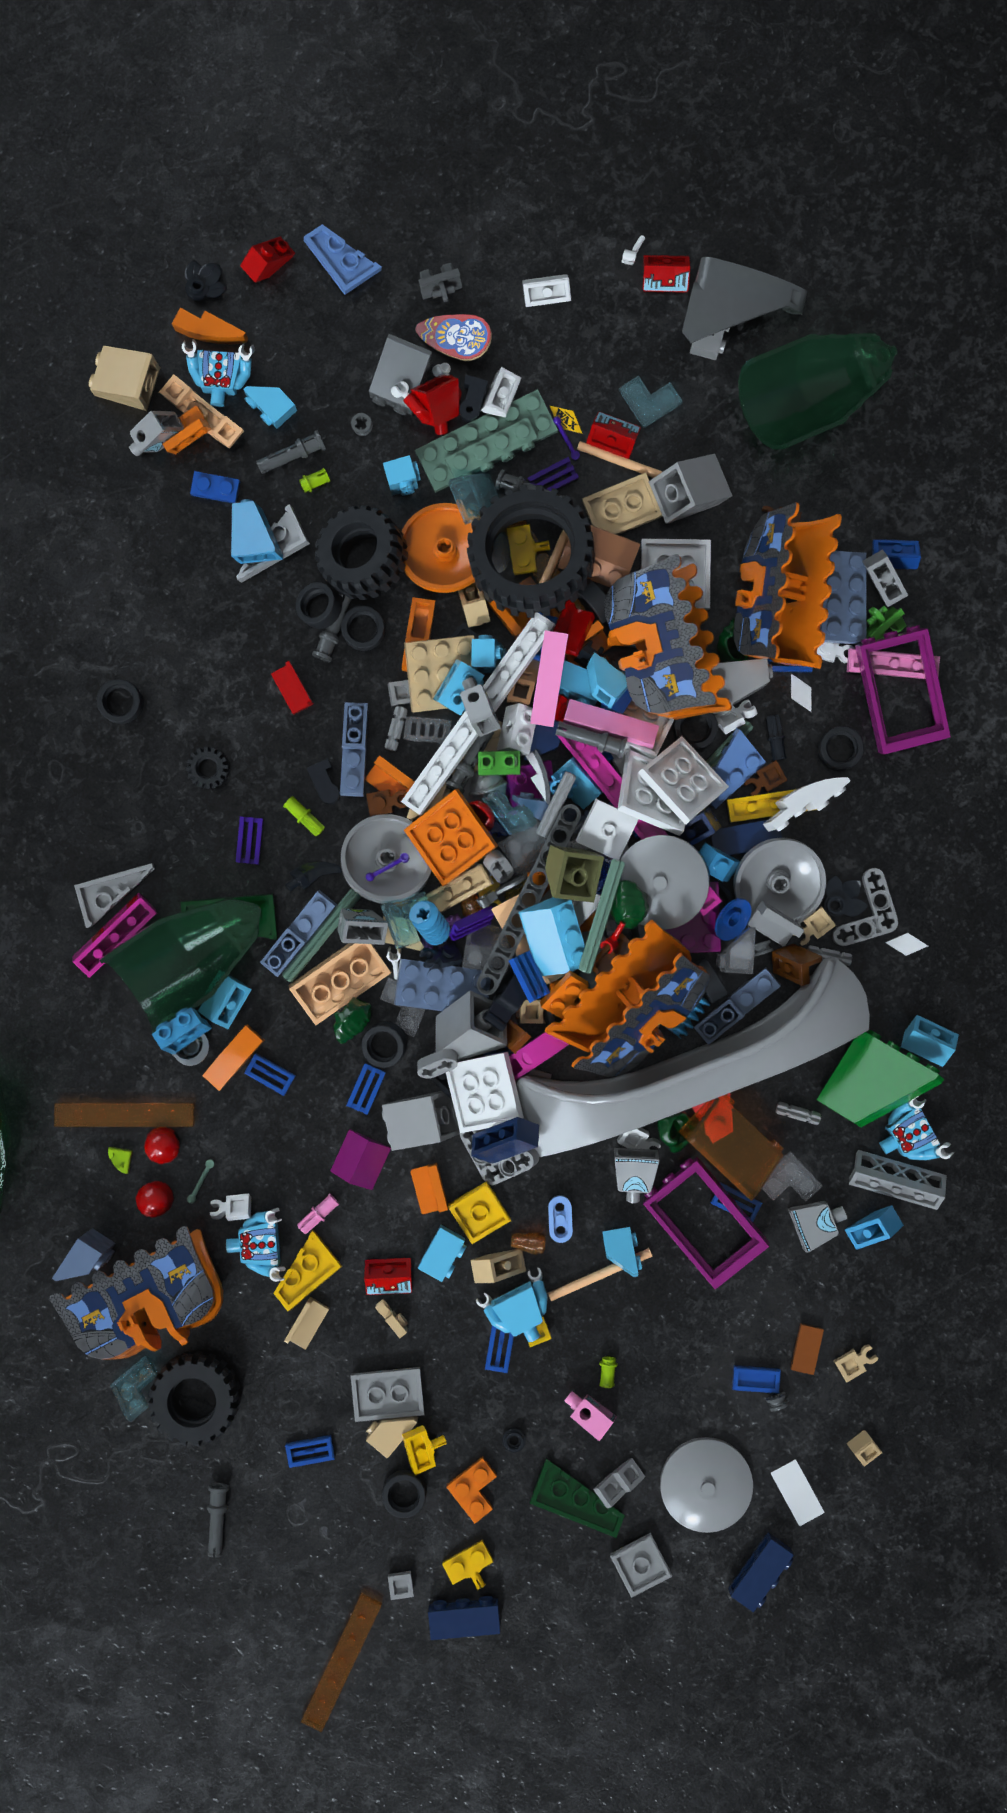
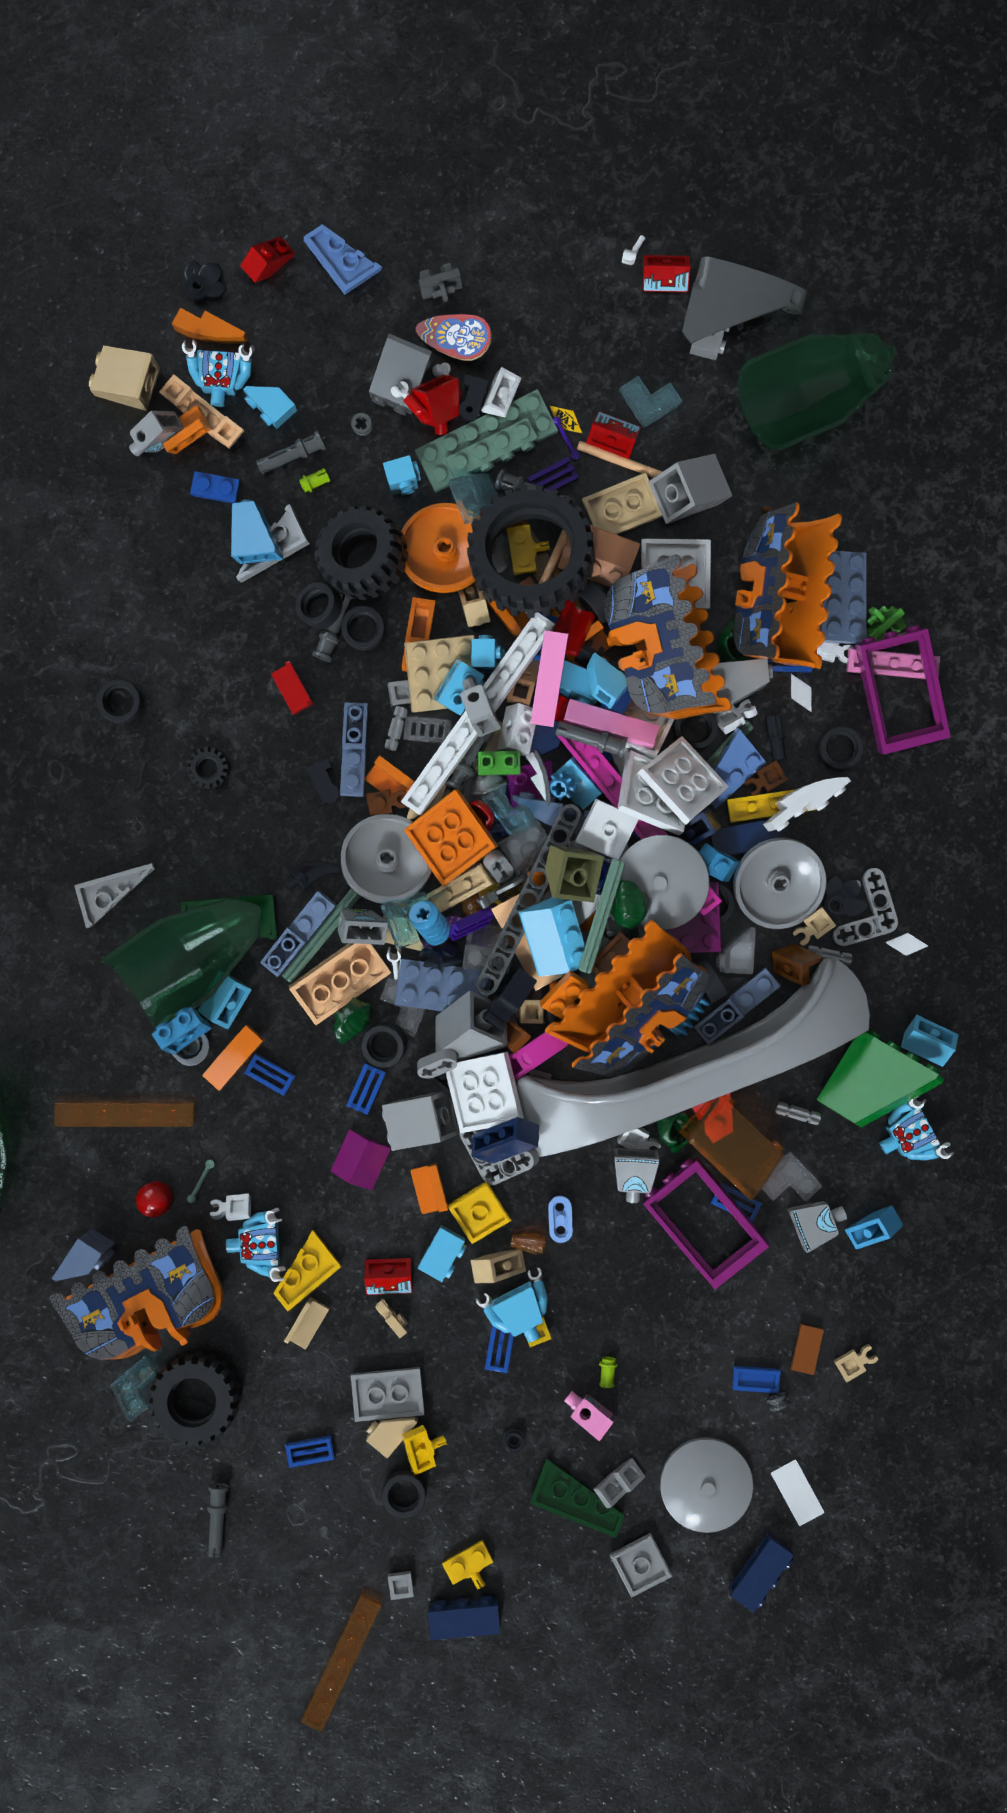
(114, 933): dark pink brick -> none
(120, 1158): lime tile -> none
(161, 1145): red hair -> none
(256, 860): dark purple tile -> none
(304, 816): lime axle -> none
(317, 1214): bright pink axle -> none
(404, 857): dark purple hinge -> none
(467, 1489): orange plate -> none
(531, 975): blue tile -> none
(546, 290): white slope -> none
(556, 804): light grey axle -> none
(593, 1277): light nougat axle -> none
(612, 940): red hand -> none
(620, 1249): medium azure slope -> none
(733, 919): blue dish -> none
(762, 948): dark grey bush -> none
(774, 924): light grey panel -> none
(864, 1448): tan slope -> none
(885, 578): light grey brick -> none
(898, 1184): light grey fence -> none
(901, 553): blue slope -> none

